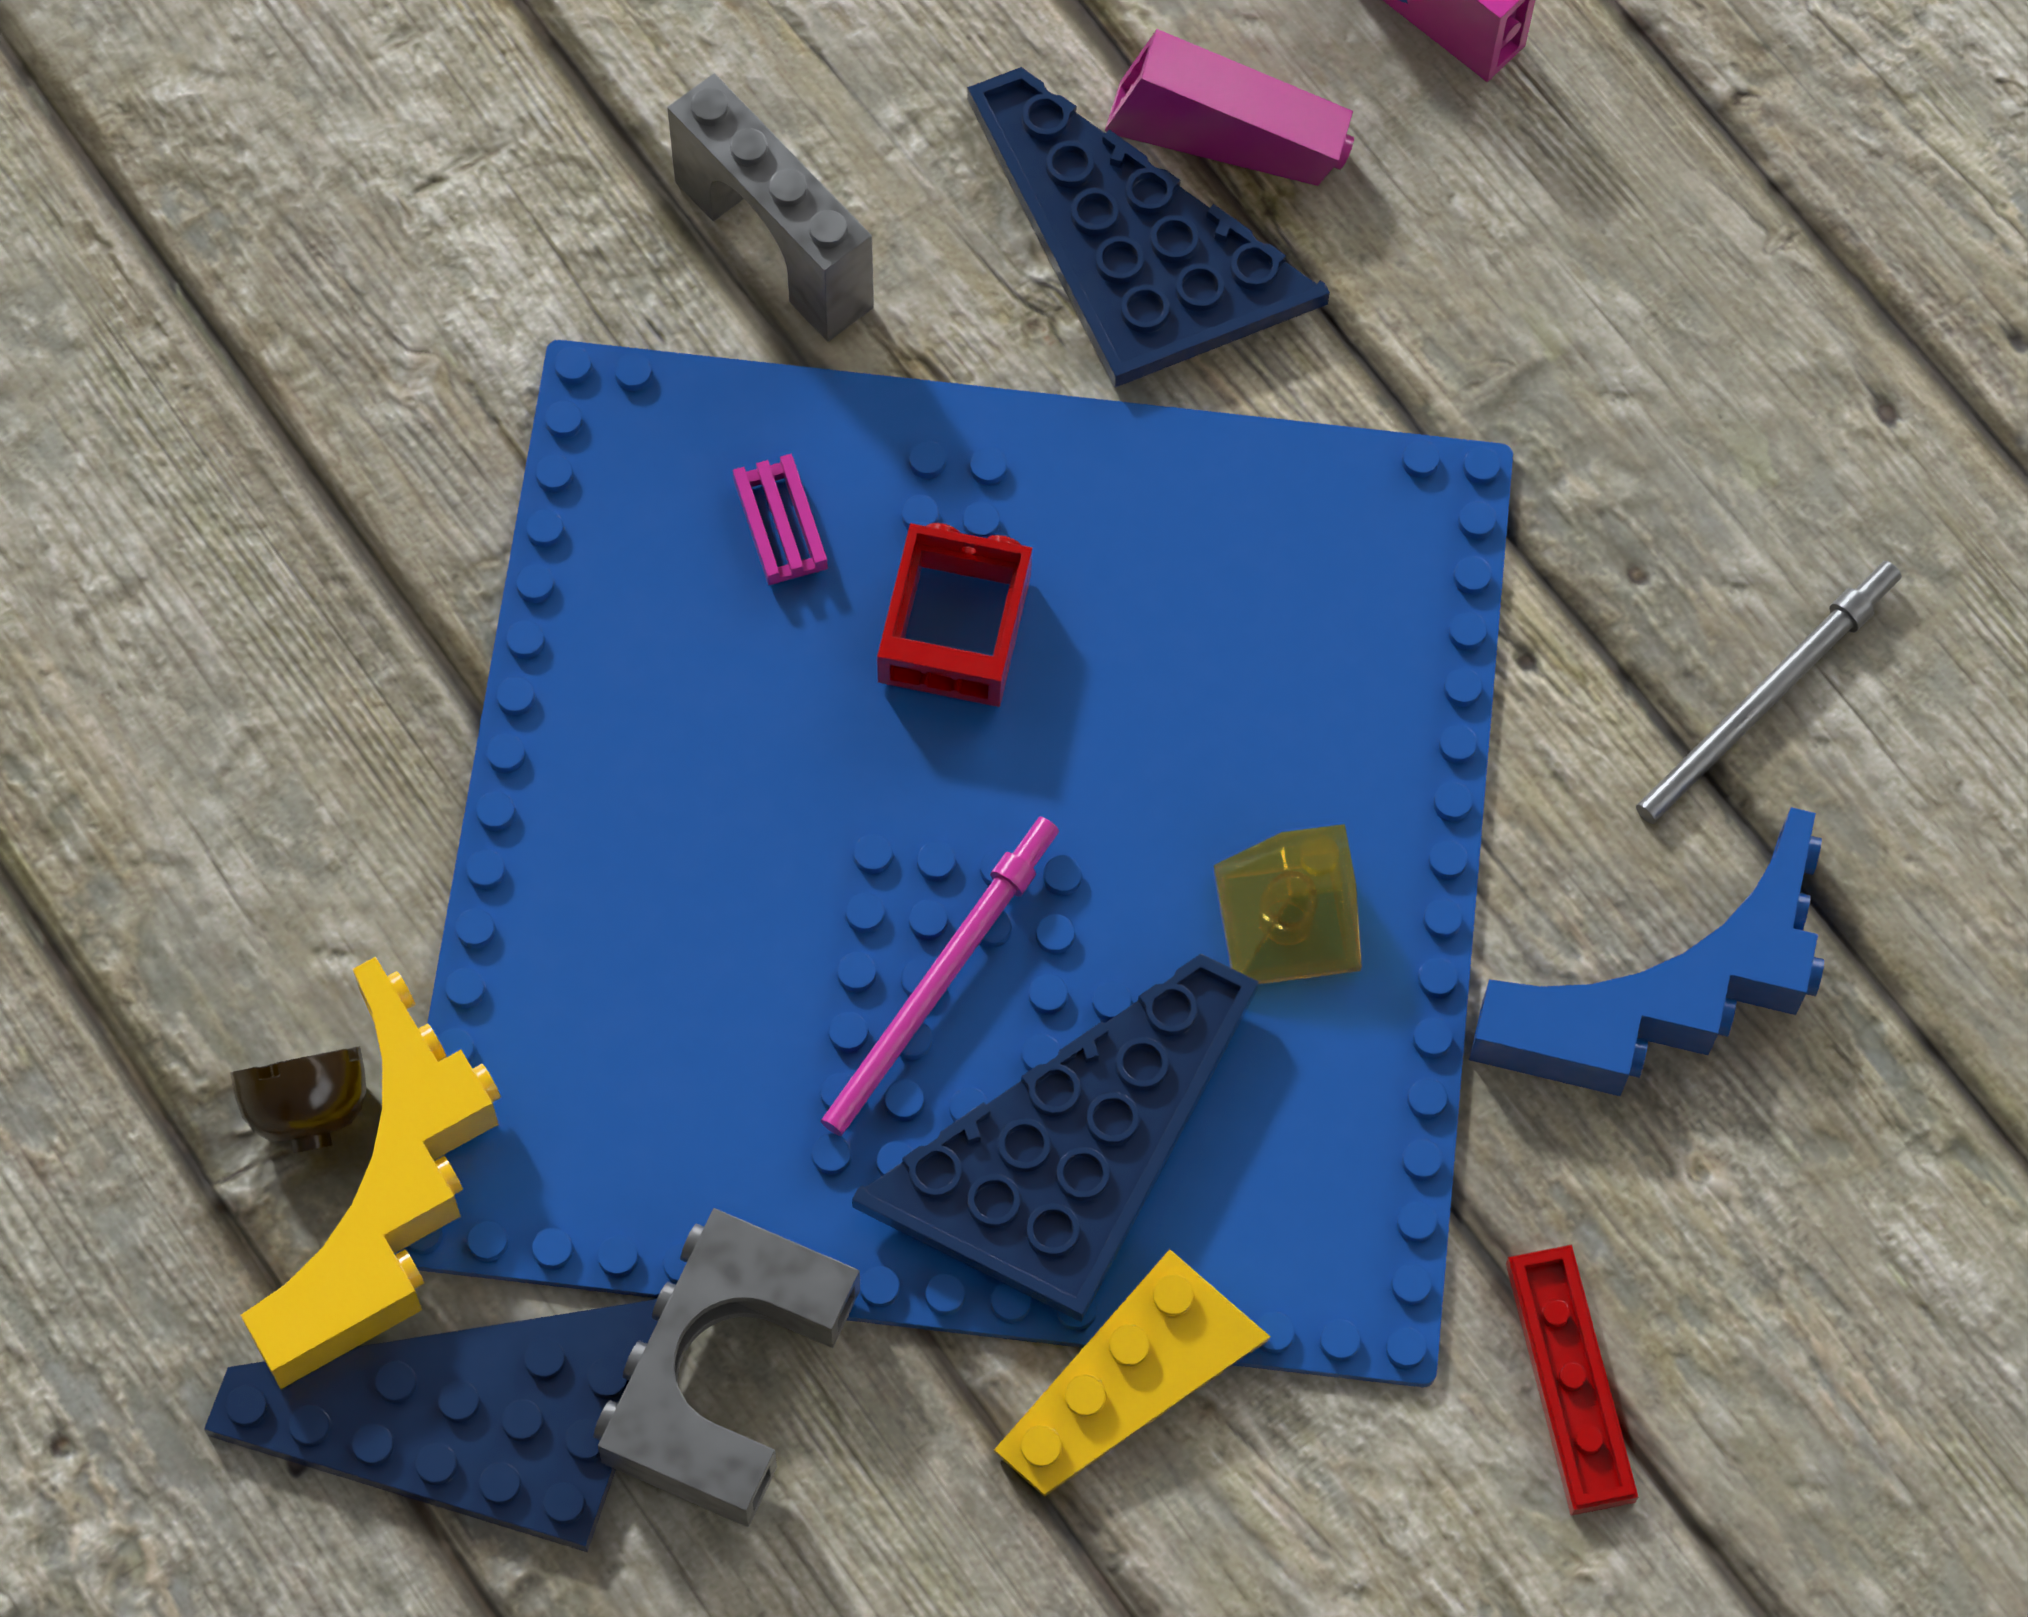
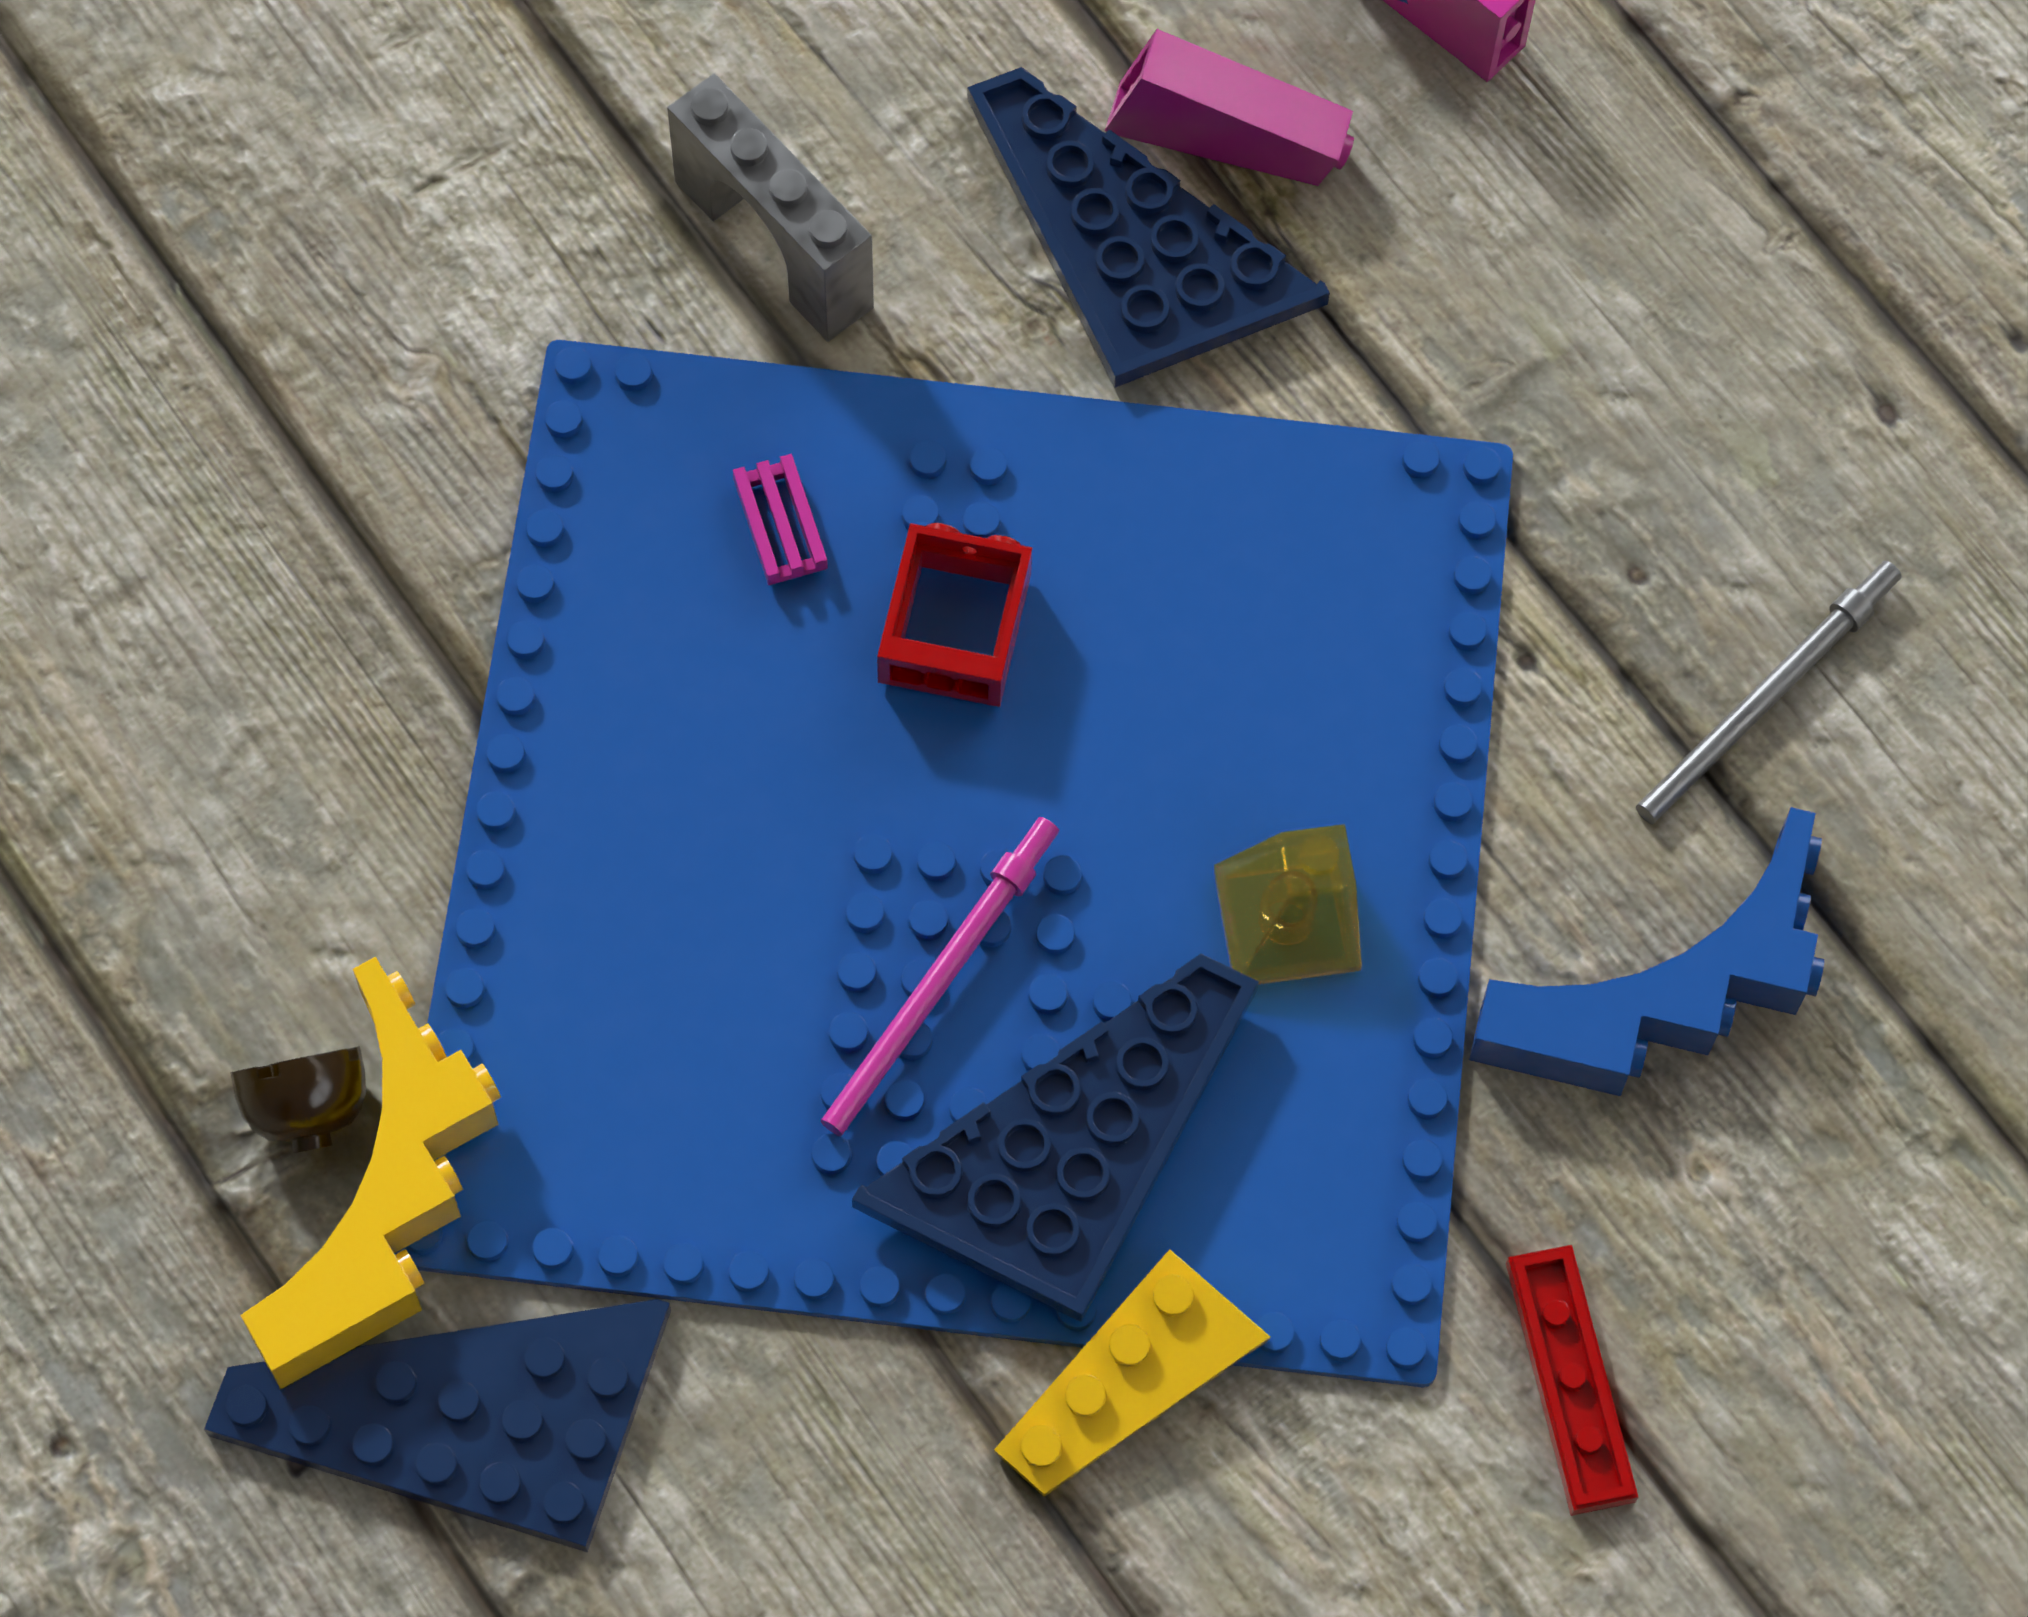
(727, 1275): flat silver arch -> none

